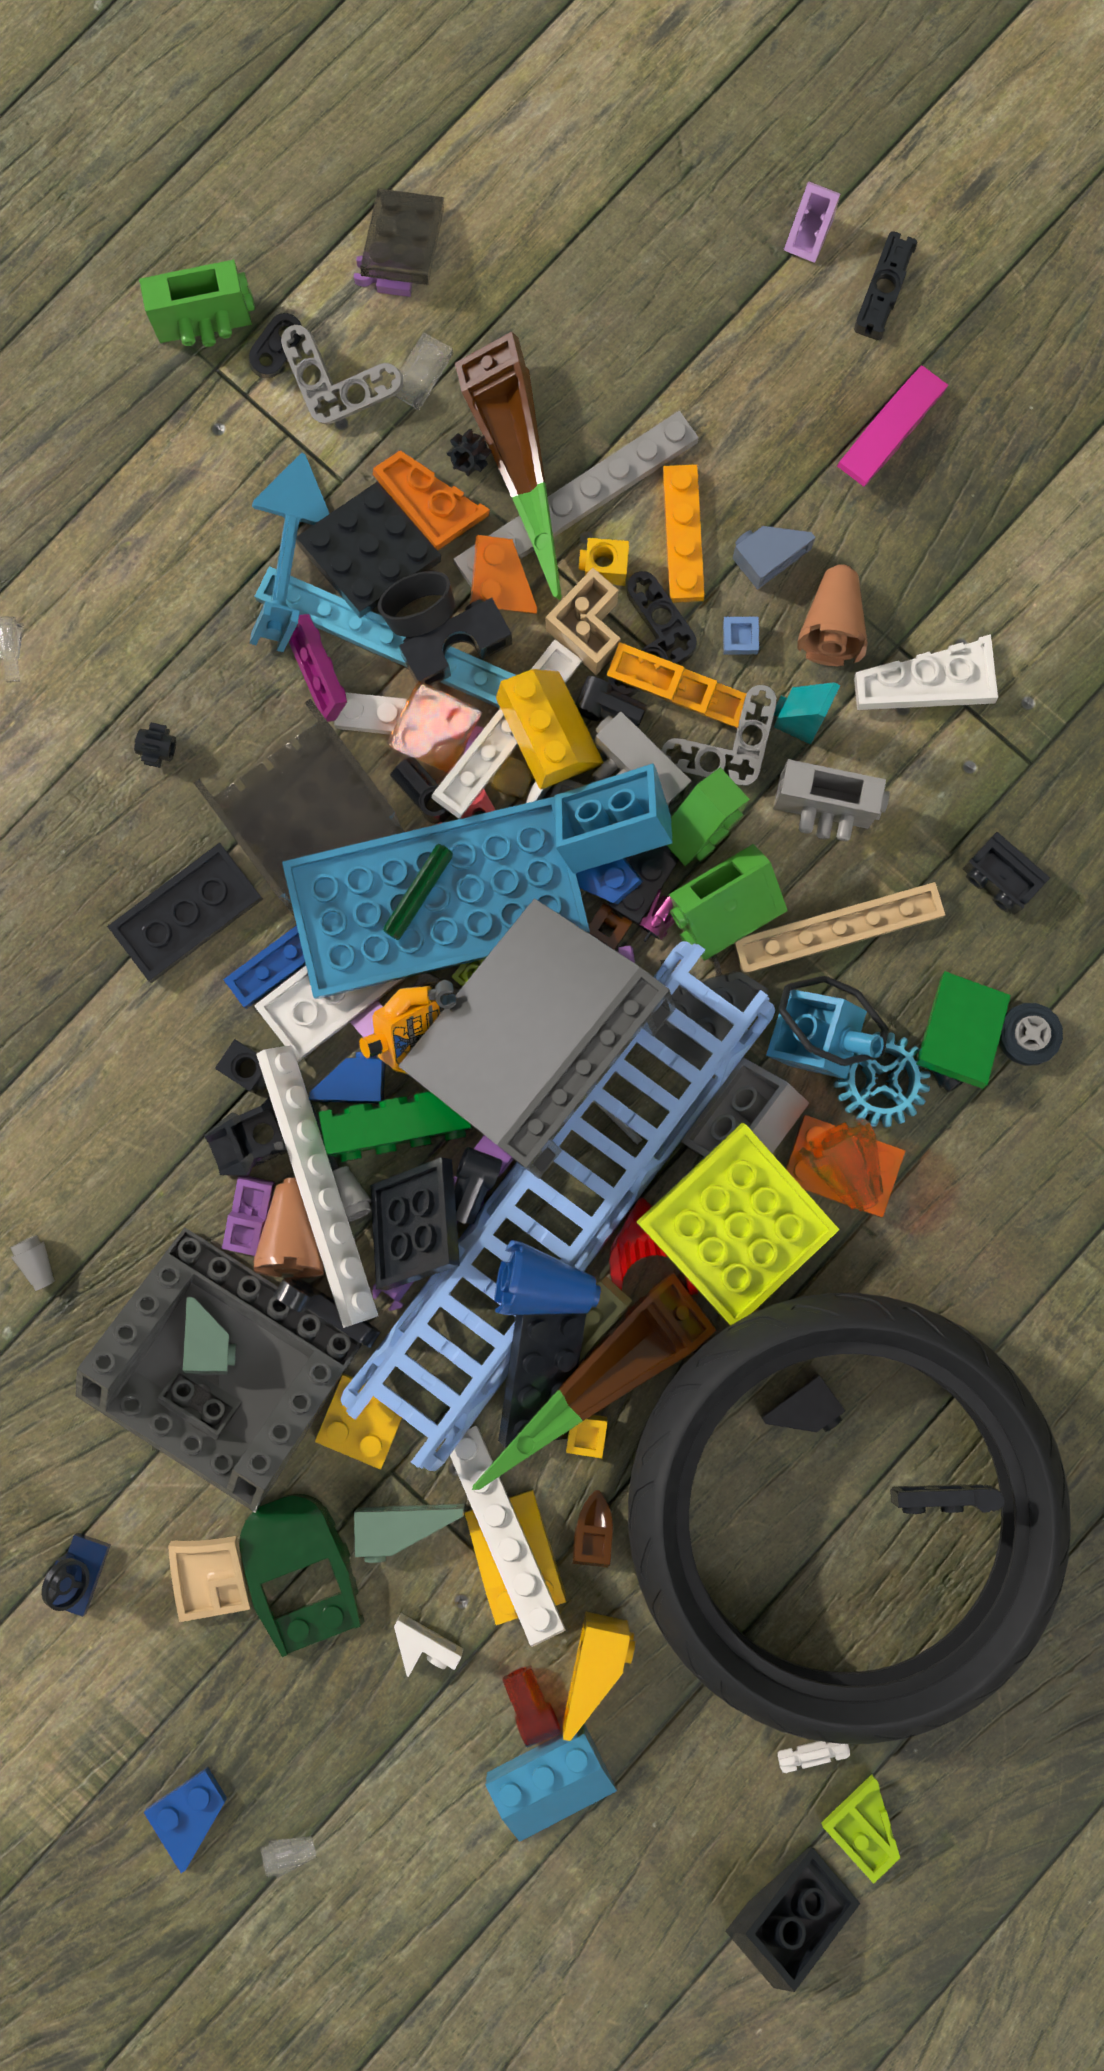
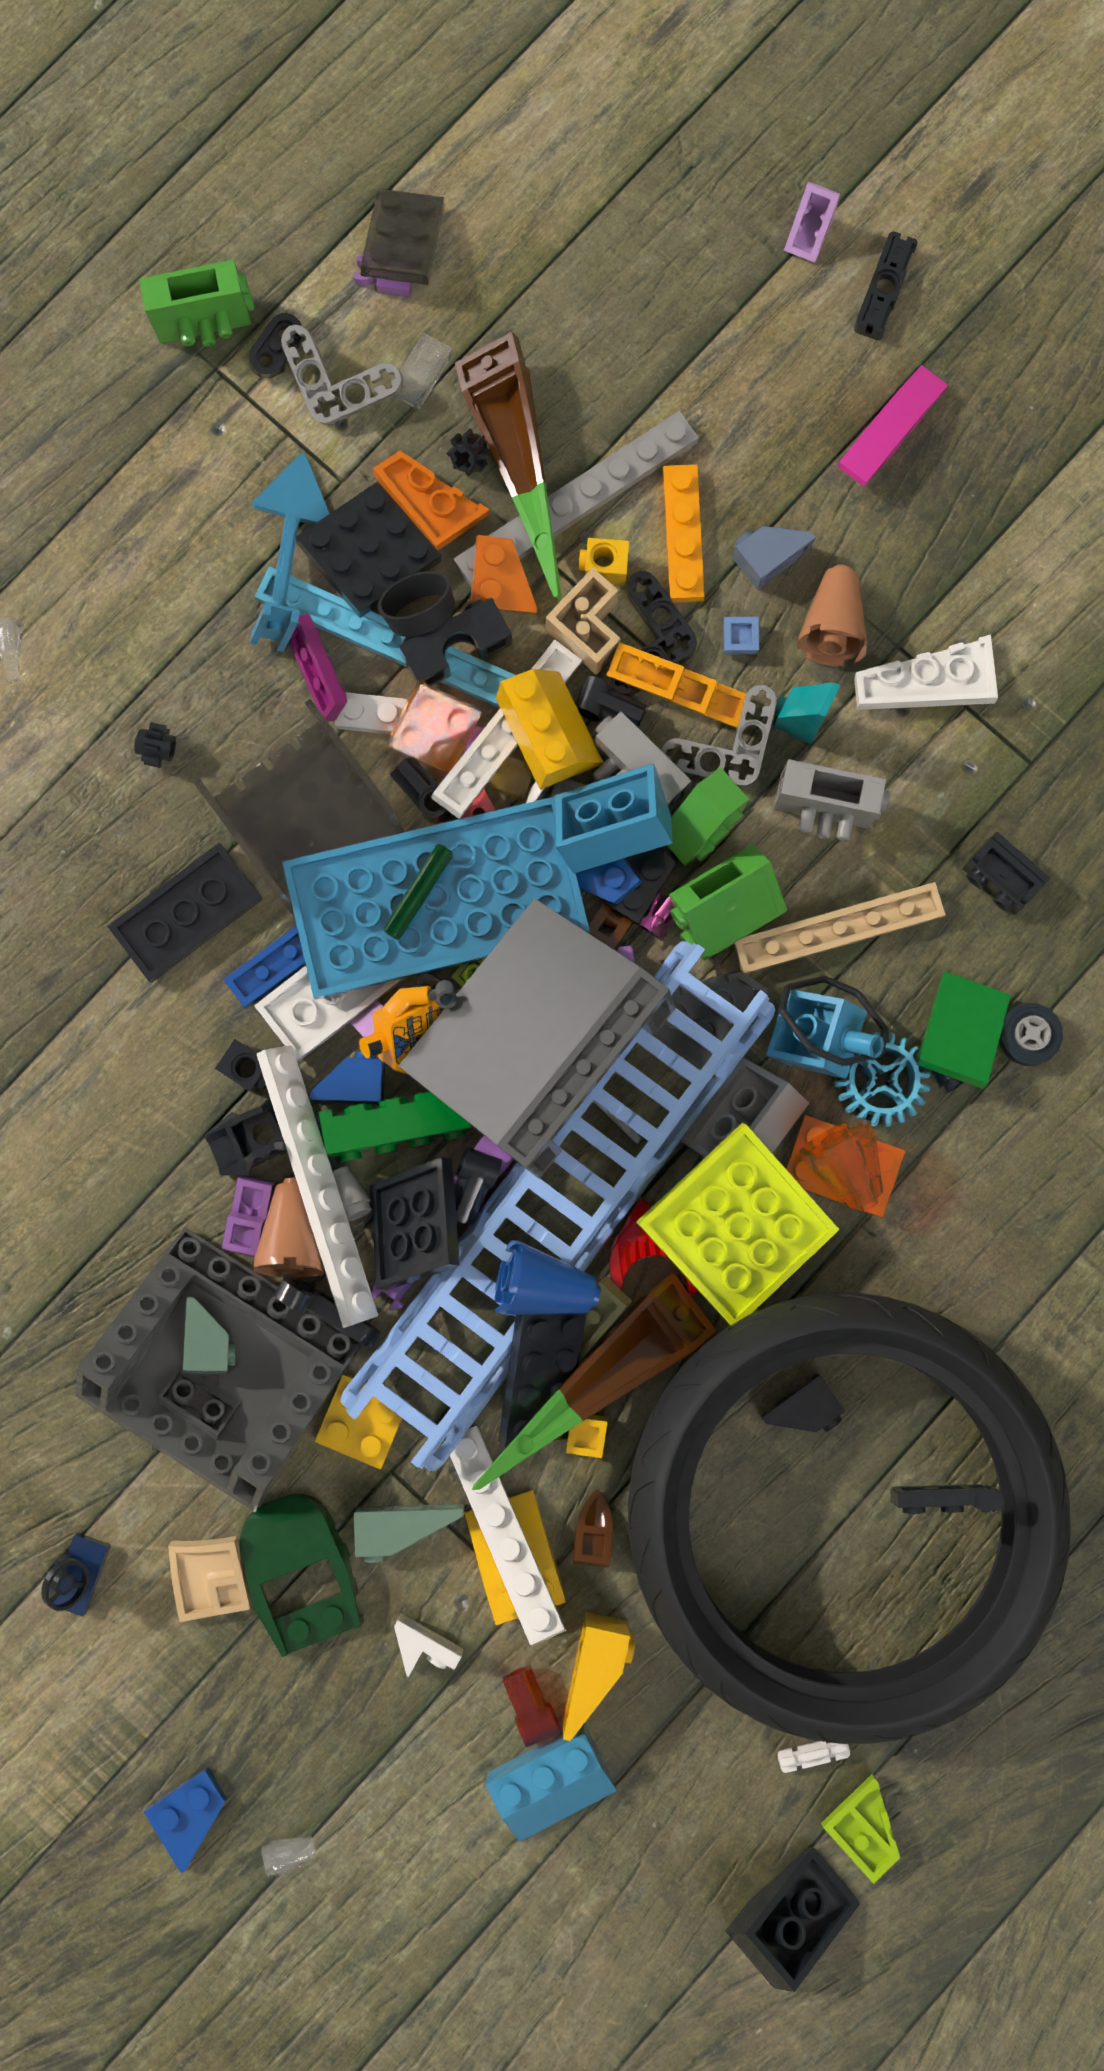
(33, 1262): light grey cone -> none

